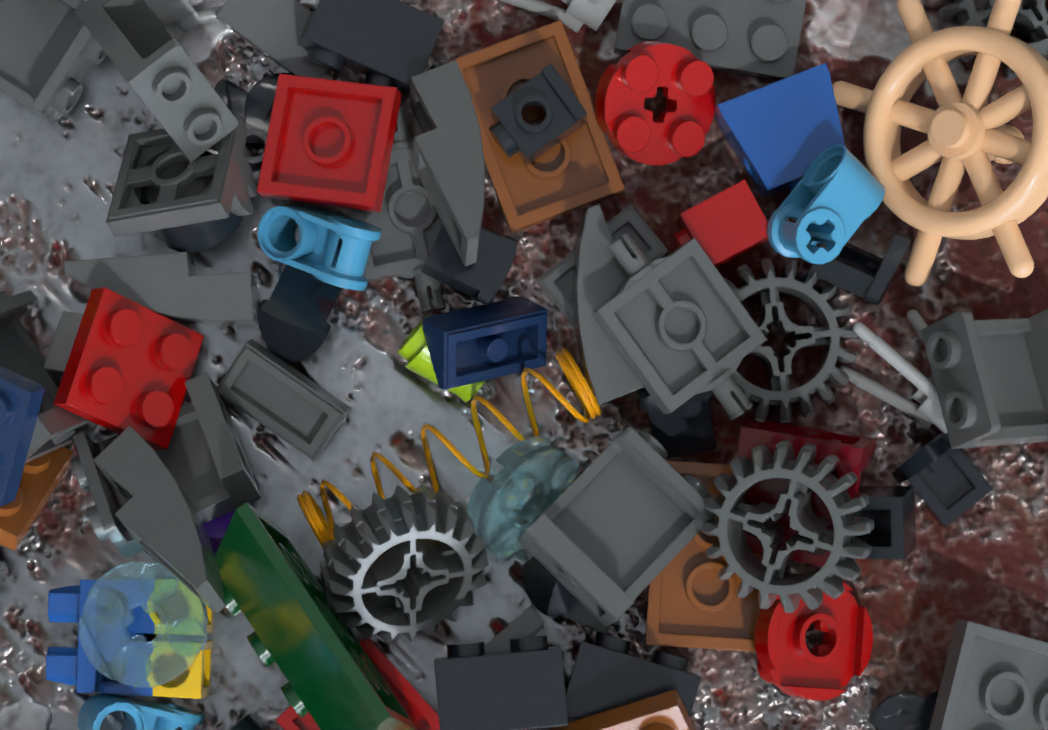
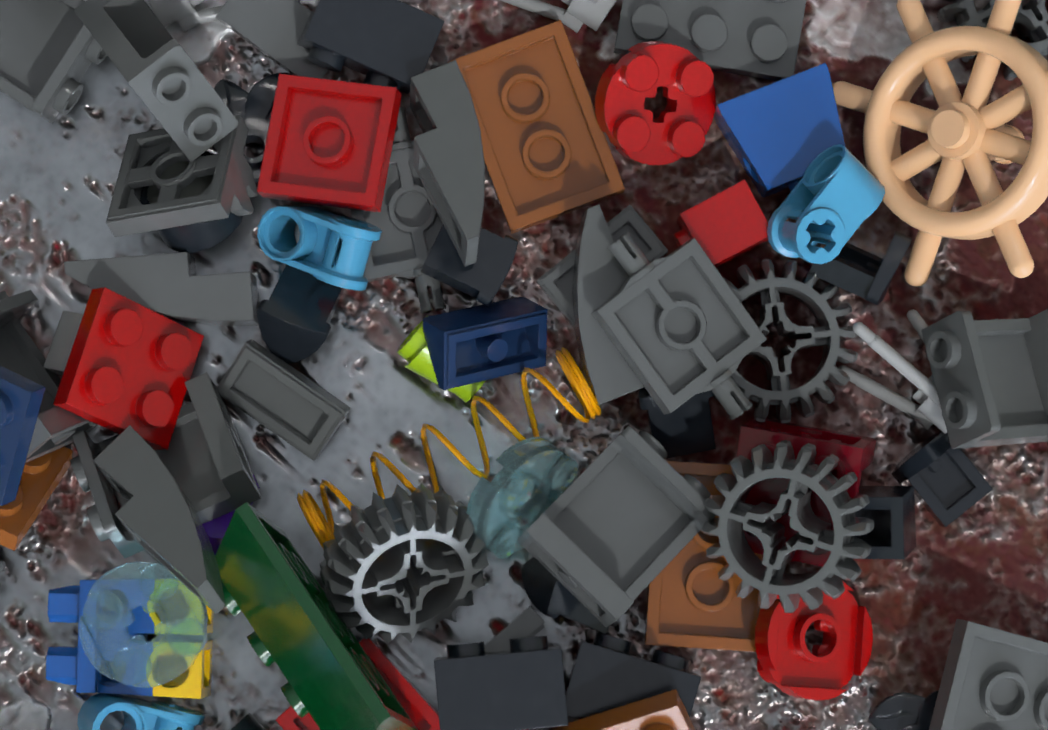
(562, 117): black brick -> none

